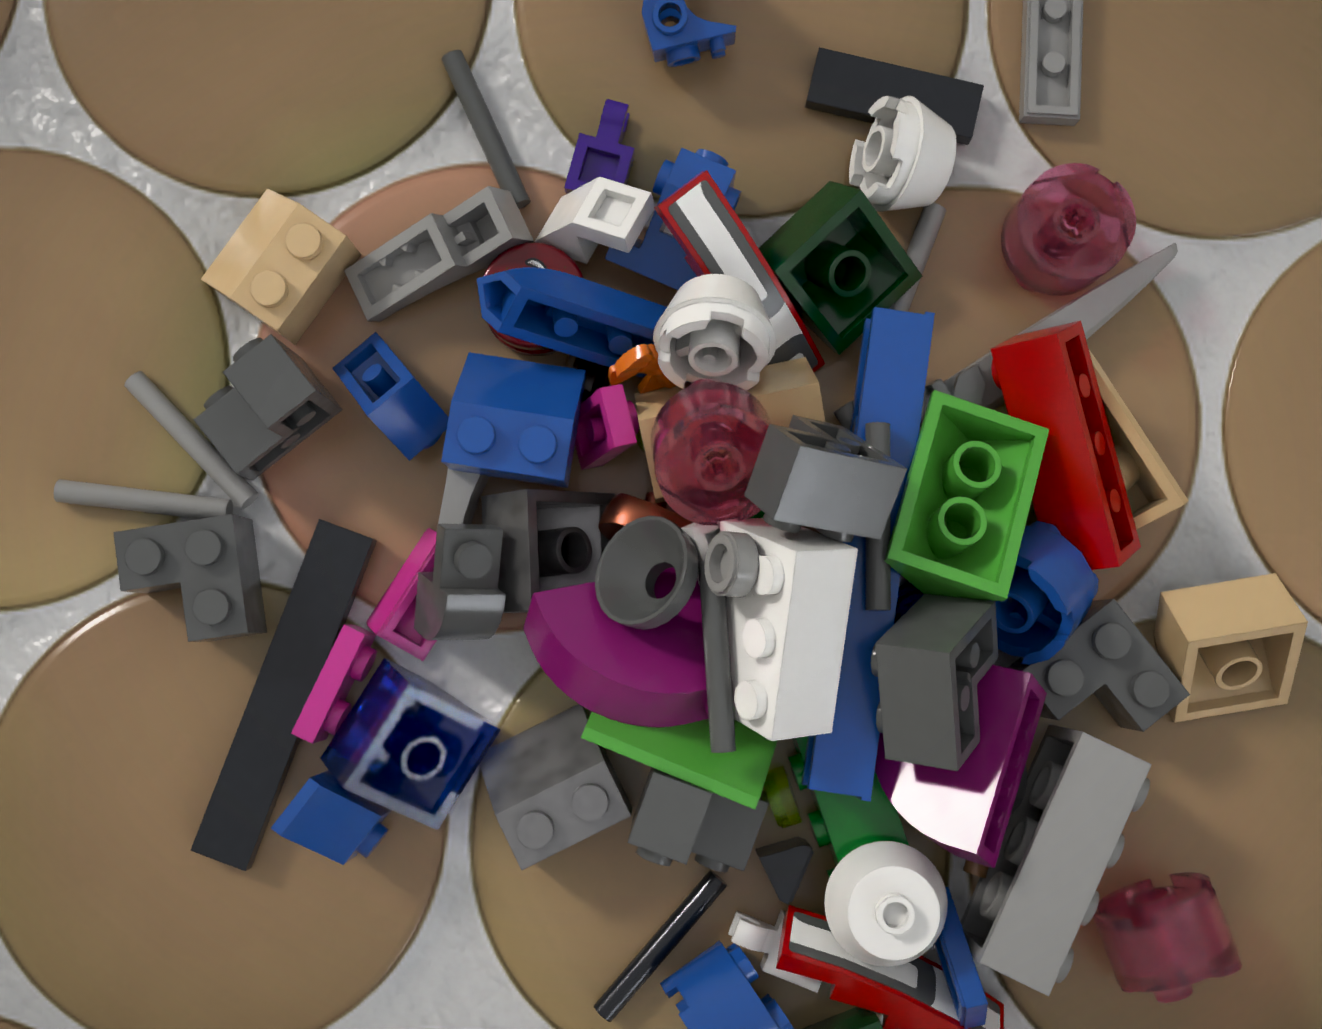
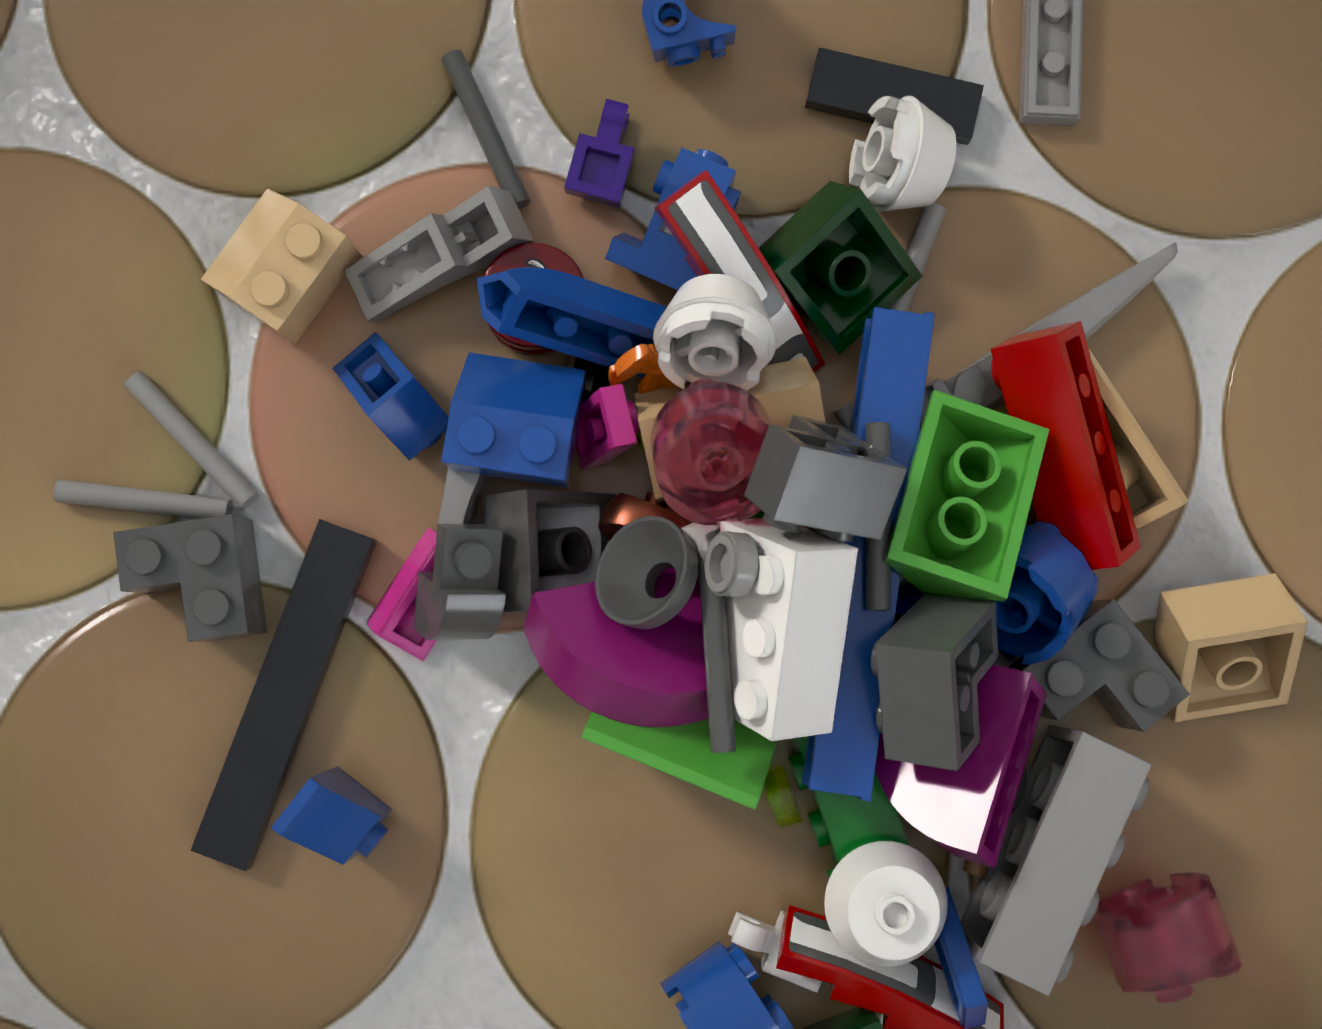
(268, 410): dark grey brick -> none
(326, 705): dark pink plate -> none
(408, 745): clear blue slope -> none
(552, 787): flat silver slope -> none
(595, 215): white slope -> none
(660, 946): black bar -> none
(685, 819): dark grey brick -> none
(786, 865): black slope -> none
(1062, 202): clear pink brick -> none

